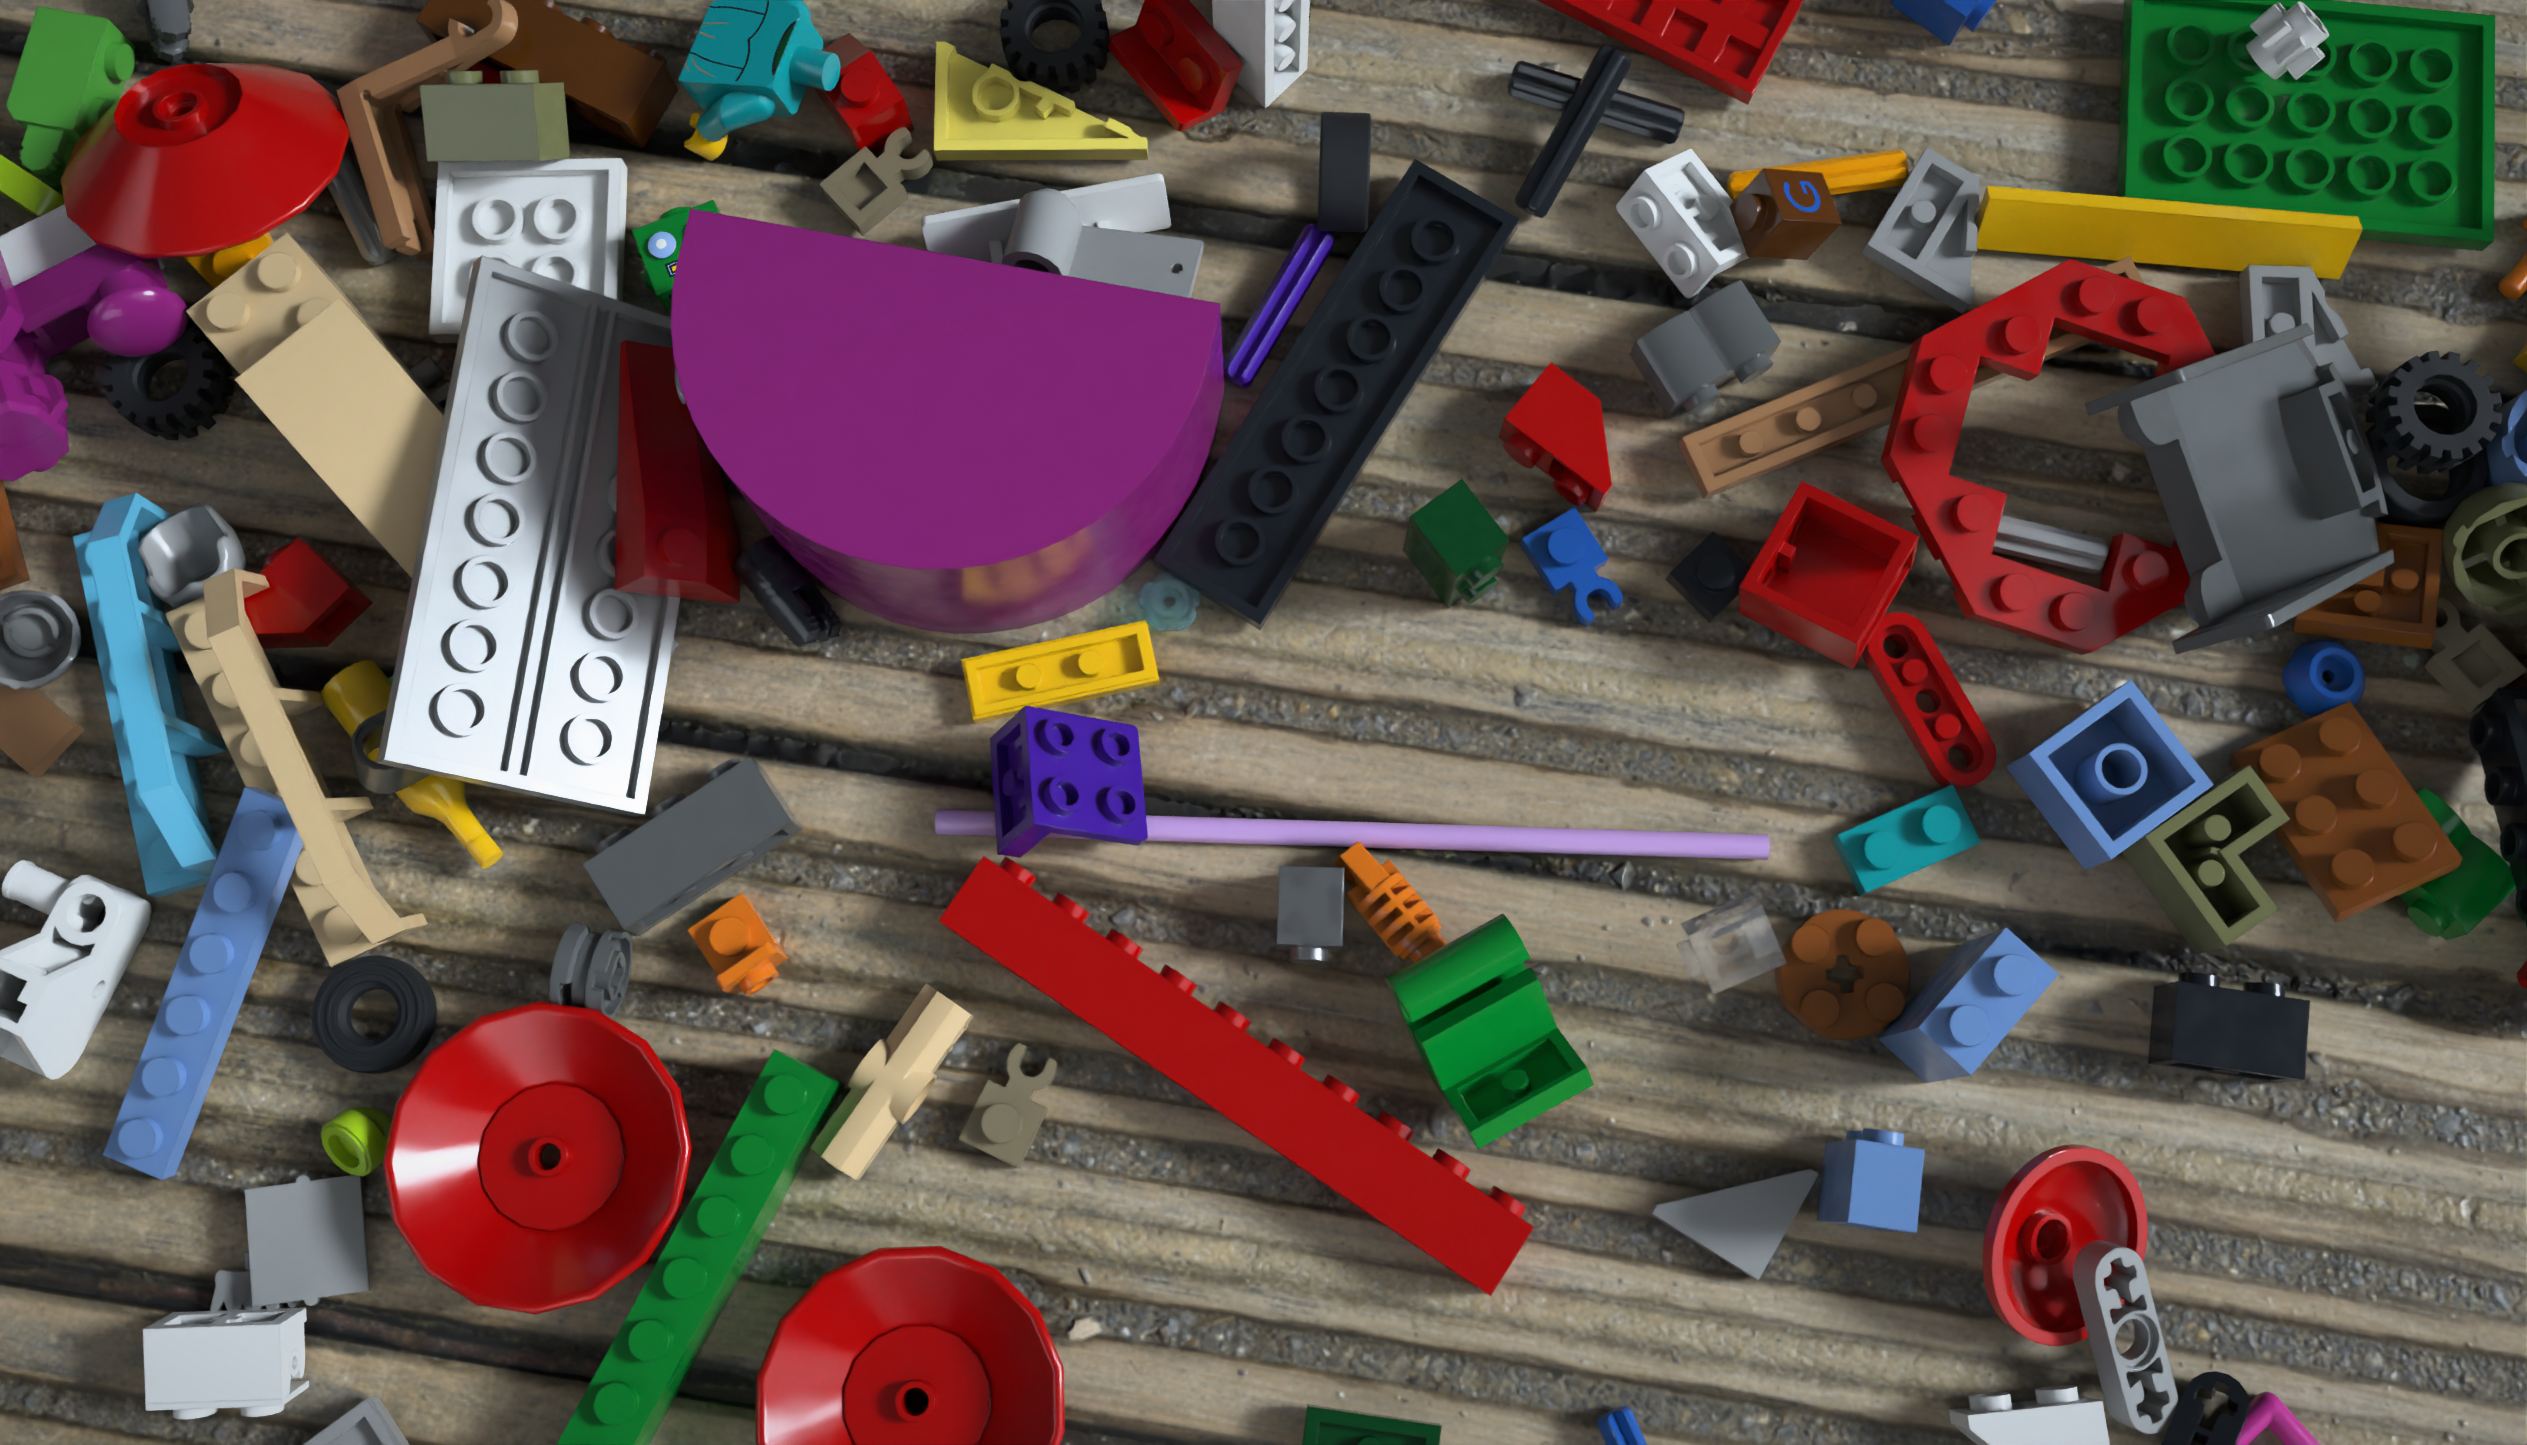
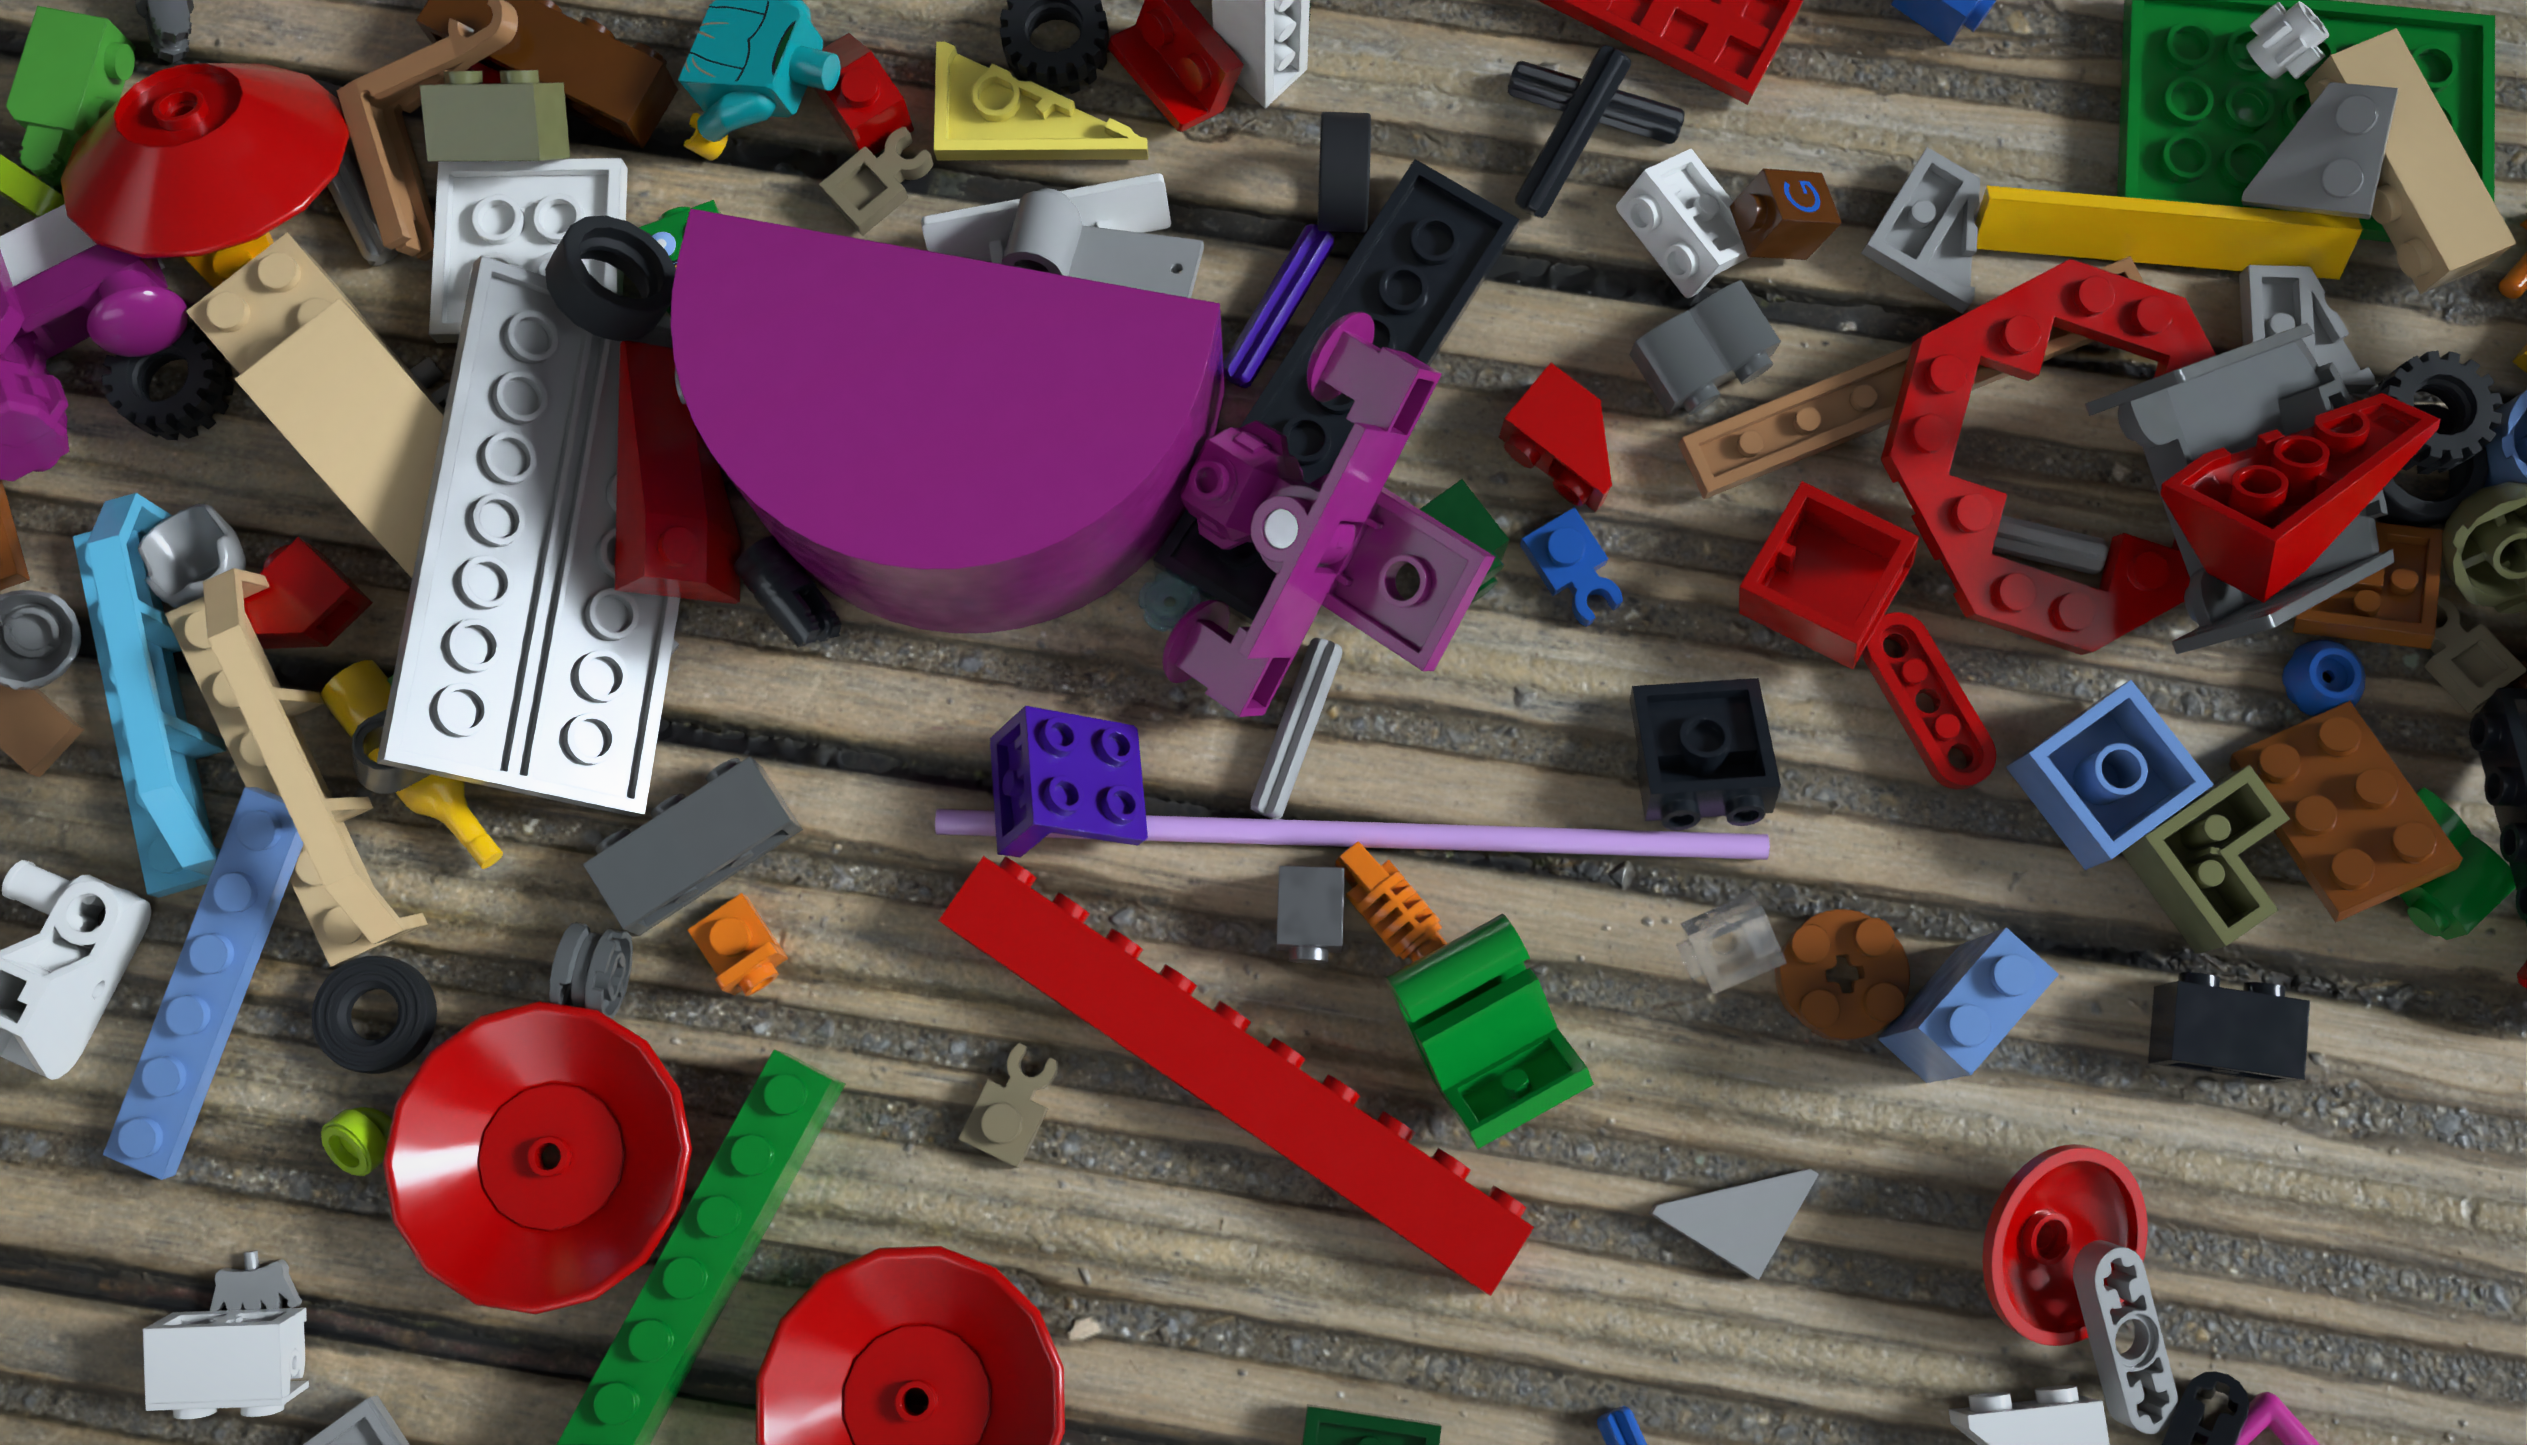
(307, 1240): light grey piece -> none
(593, 305): none -> black tyre
(891, 1082): tan piece -> none
(1060, 671): yellow tile -> none
(1296, 728): none -> light grey axle
(1324, 539): none -> magenta piece
(1704, 752): none -> black plate
(1709, 576): black plate -> none
(1841, 173): light orange axle -> none
(1871, 1182): medium blue brick -> none
(1906, 840): teal plate -> none
(2281, 504): none -> red wedge
(2330, 155): none -> light grey wing
(2427, 184): none -> tan brick

